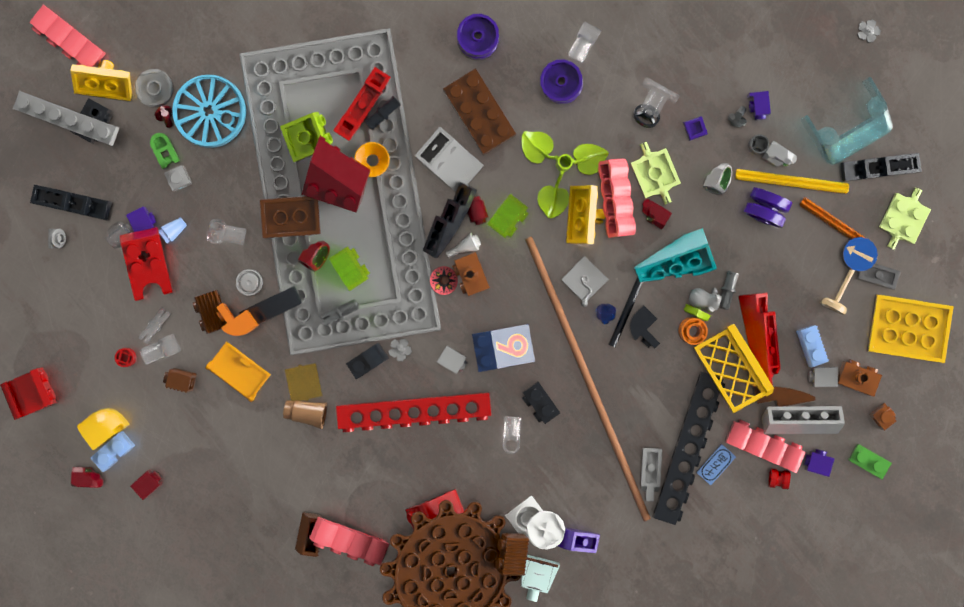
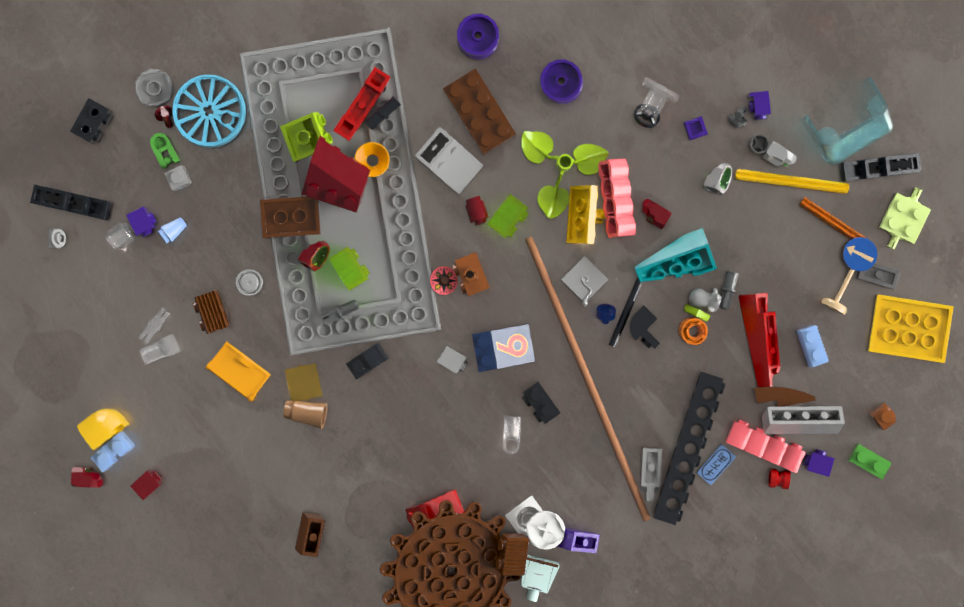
(28, 393): red piece -> none
(66, 37): coral brick -> none
(66, 118): light grey plate -> none
(101, 81): yellow plate -> none
(126, 354): red wheel -> none
(145, 267): red brick -> none
(179, 380): reddish brown brick -> none
(220, 232): clear piece -> none
(237, 325): orange brick -> none
(275, 305): black slope -> none
(345, 412): red brick -> none
(349, 541): coral brick -> none
(400, 349): light grey plant -> none
(447, 224): black slope -> none
(468, 244): white cone -> none
(585, 39): clear piece -> none
(655, 173): yellowish green plate -> none
(750, 365): yellow fence -> none
(768, 207): dark purple wheel -> none
(823, 376): light grey brick -> none
(858, 378): dark orange brick -> none
(868, 30): light grey plant -> none

